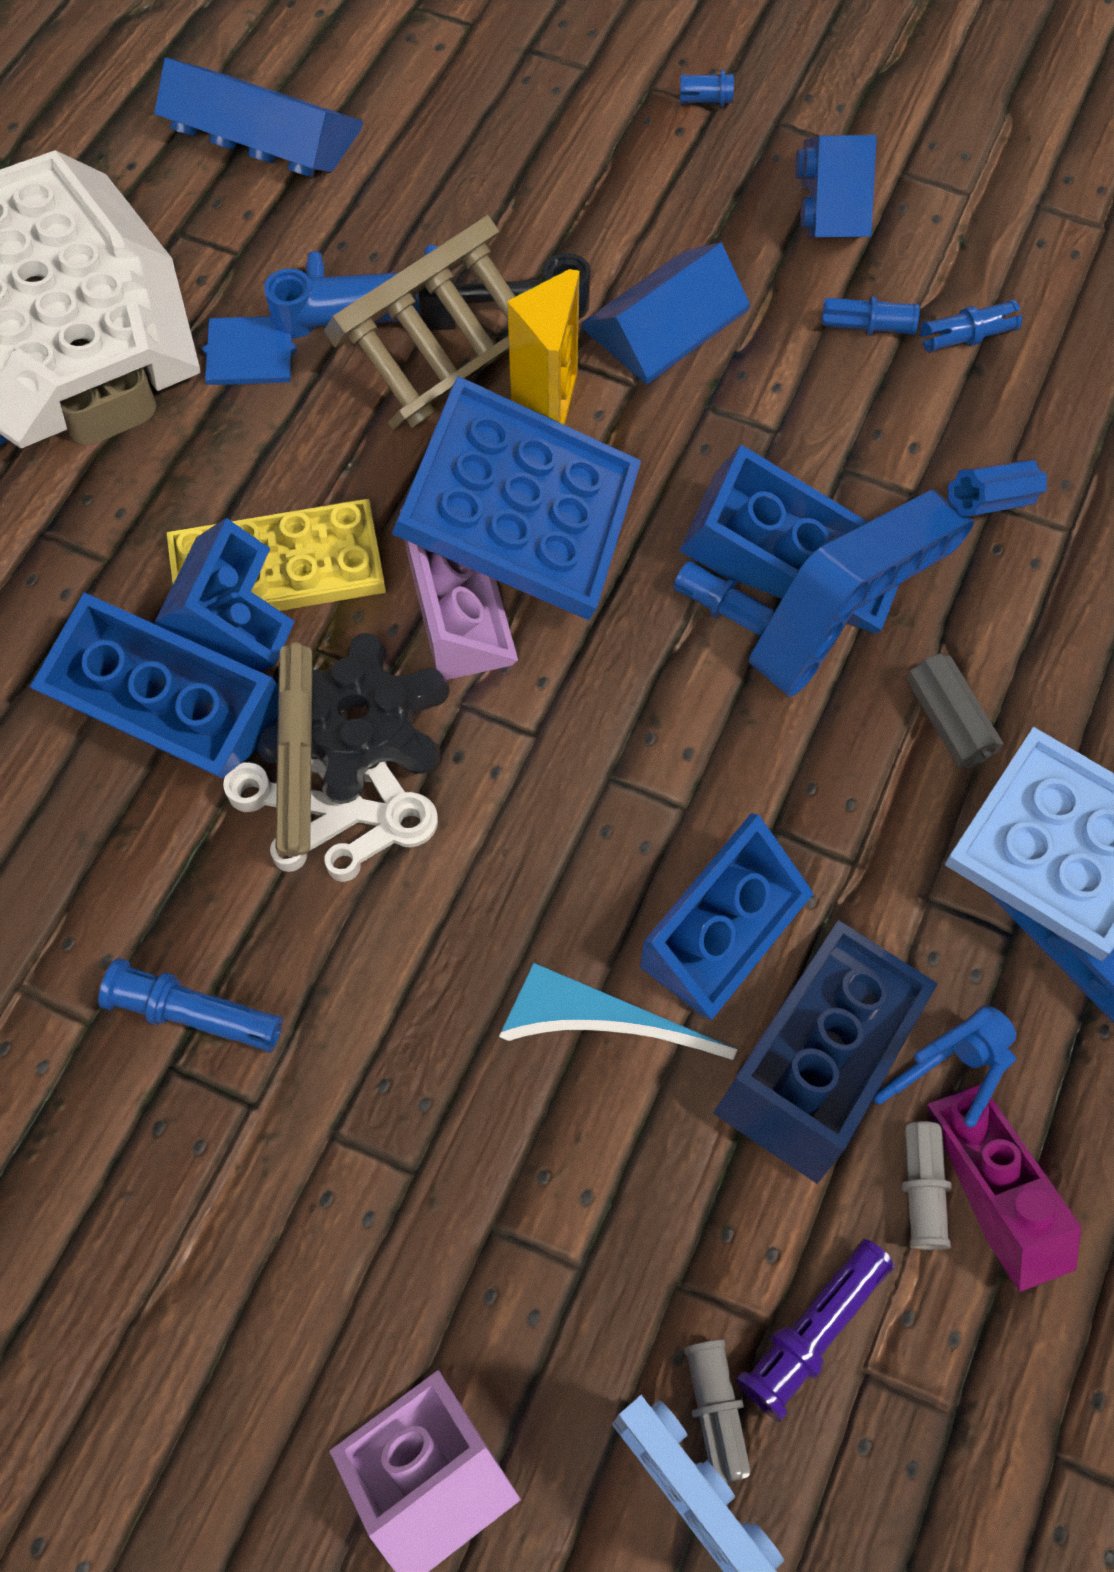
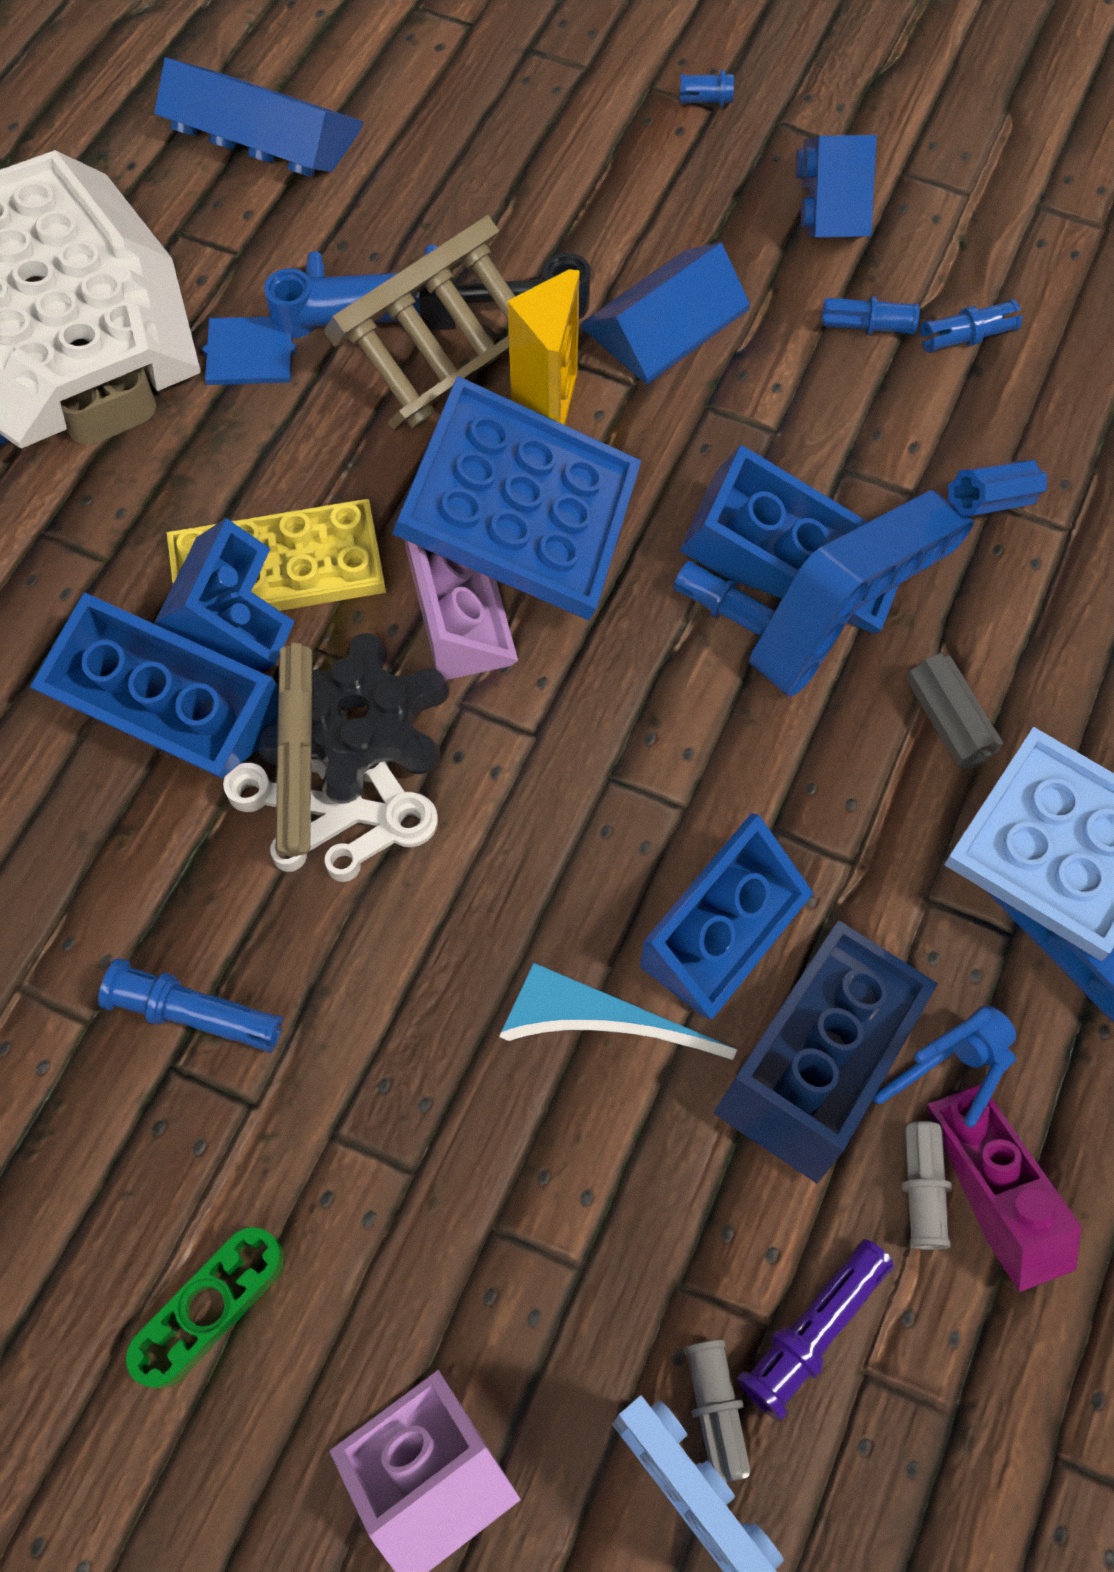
(181, 1354): none -> green beam

